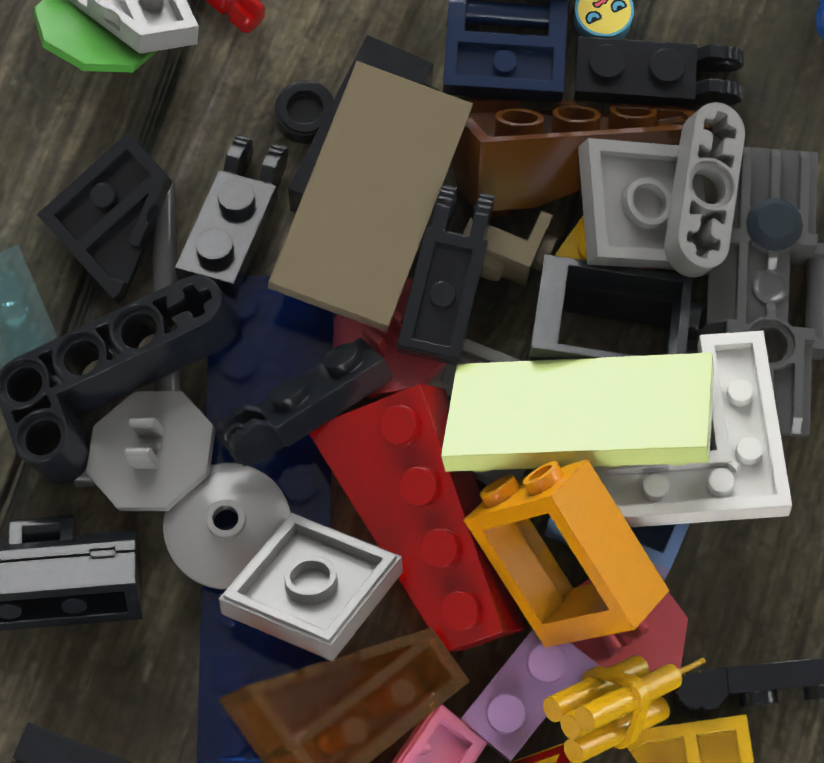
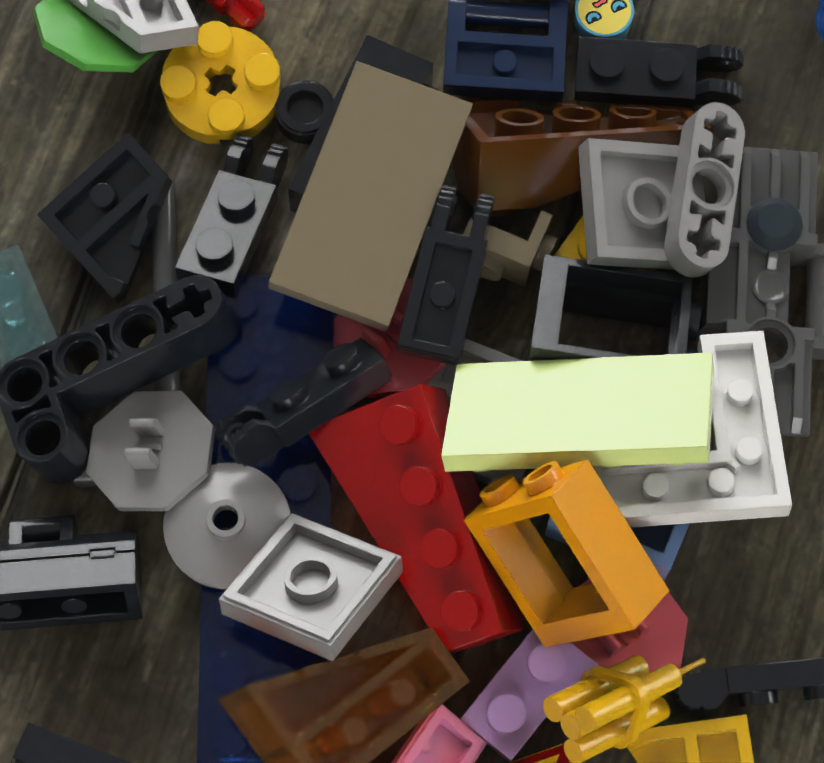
(226, 115): none -> yellow plate

